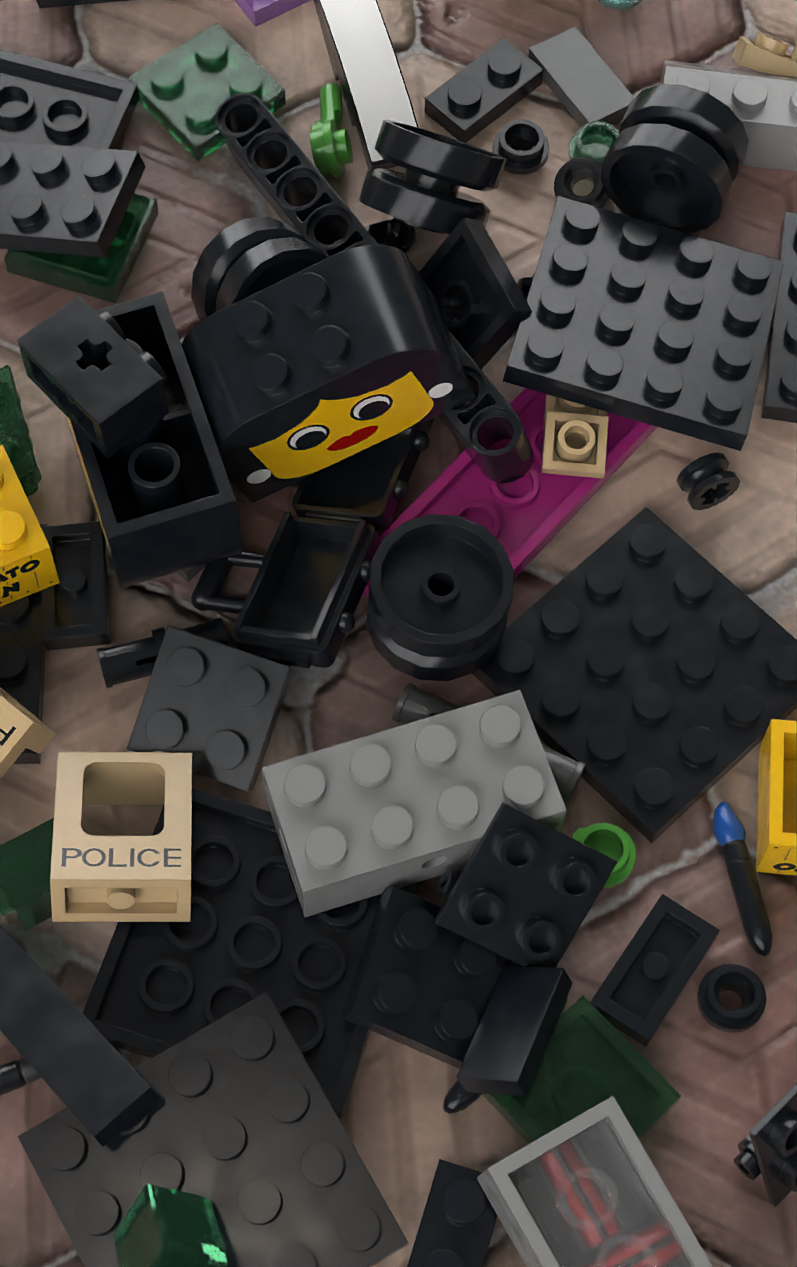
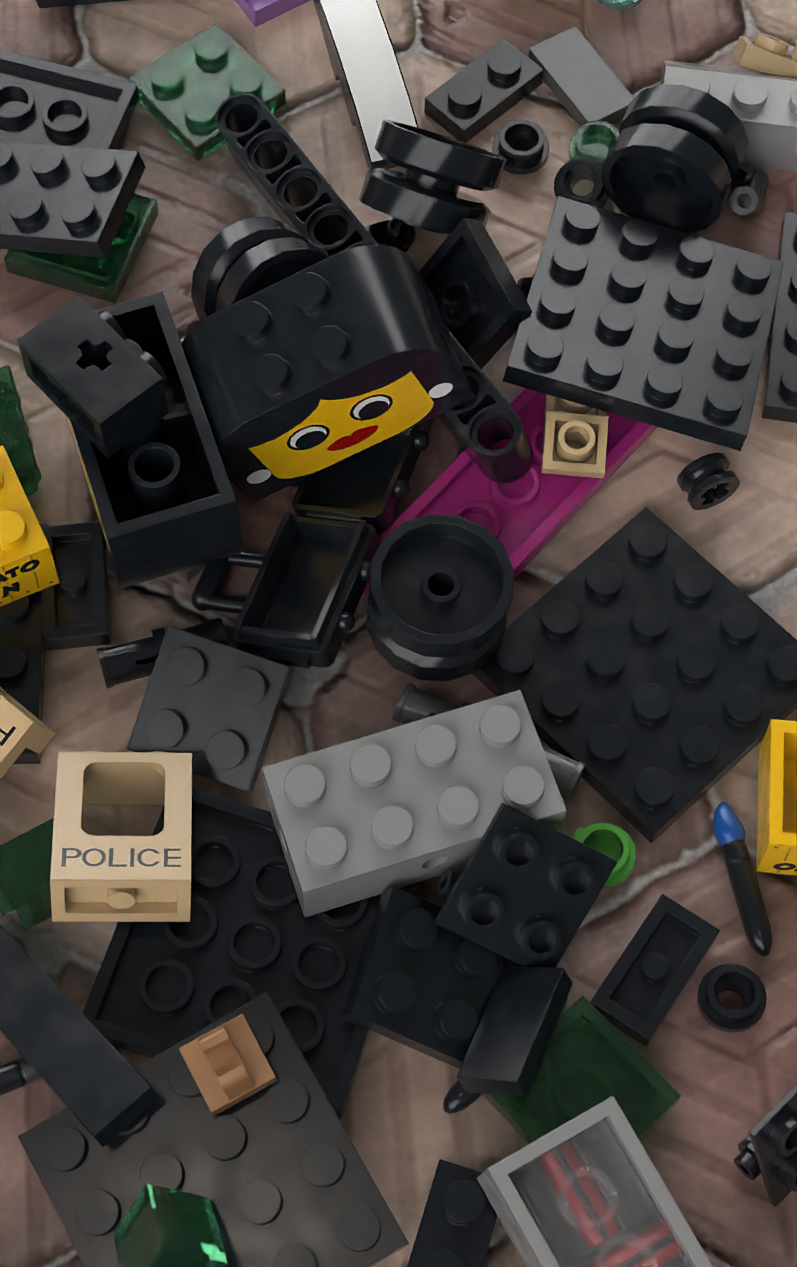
(228, 1064): none -> medium nougat tile
(328, 142): bright green plate -> none
(749, 191): none -> black arm

